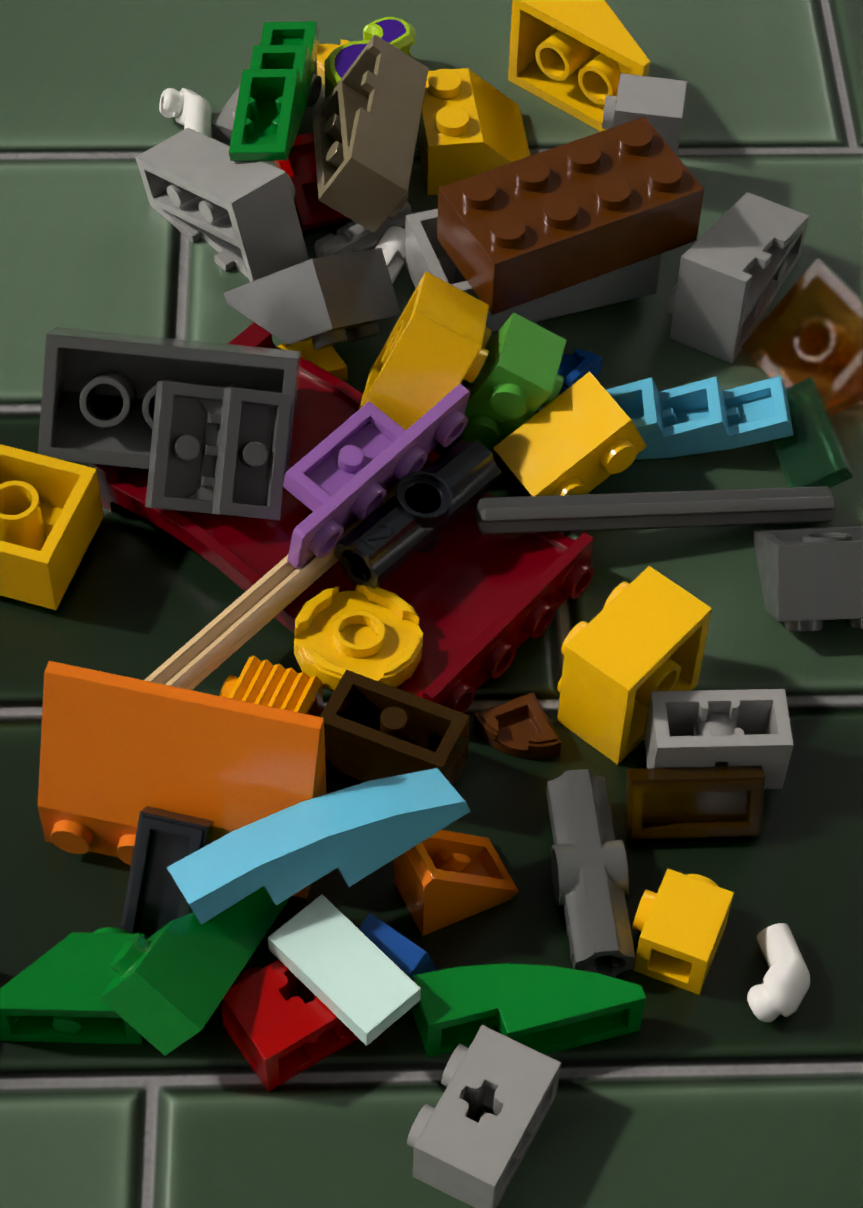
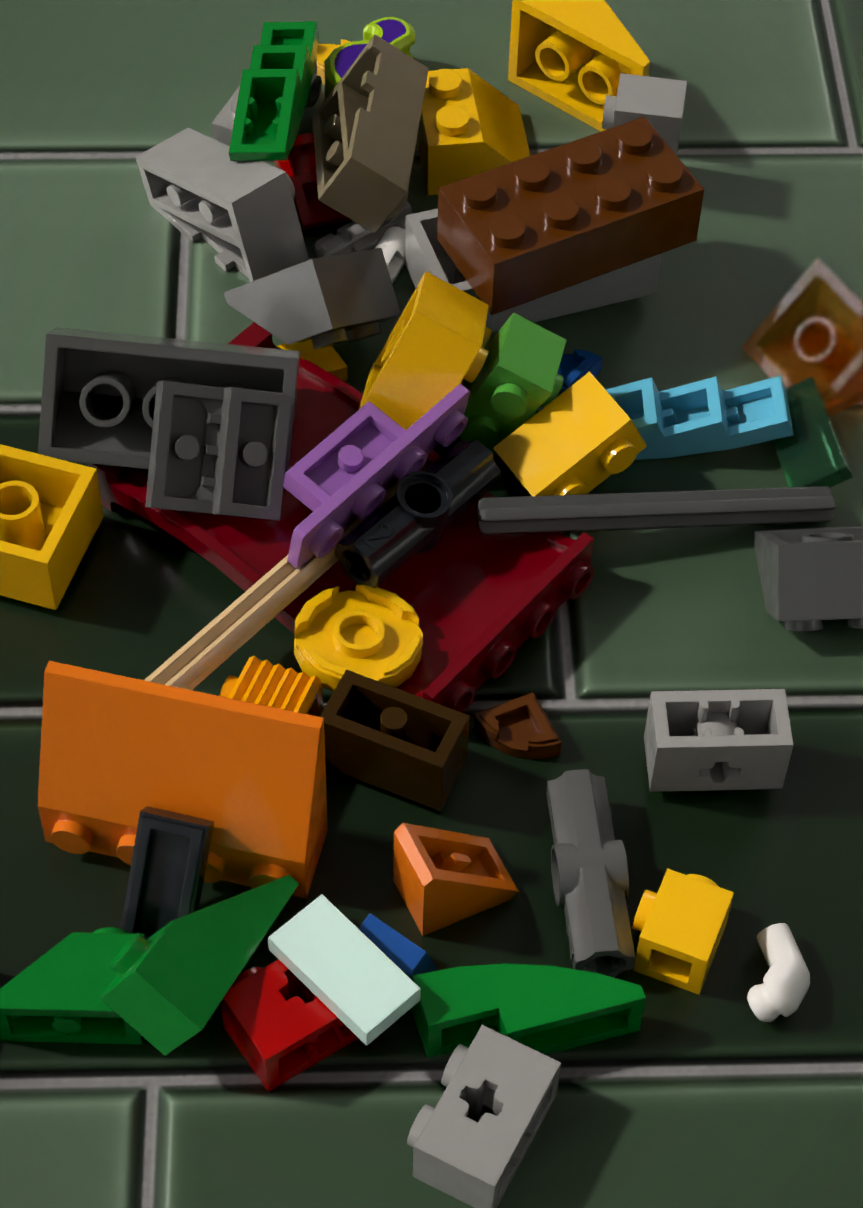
(187, 109): white arm -> none
(342, 831): medium azure slope -> none
(638, 644): yellow brick -> none
(694, 802): dark brown tile -> none
(734, 275): light grey wedge -> none

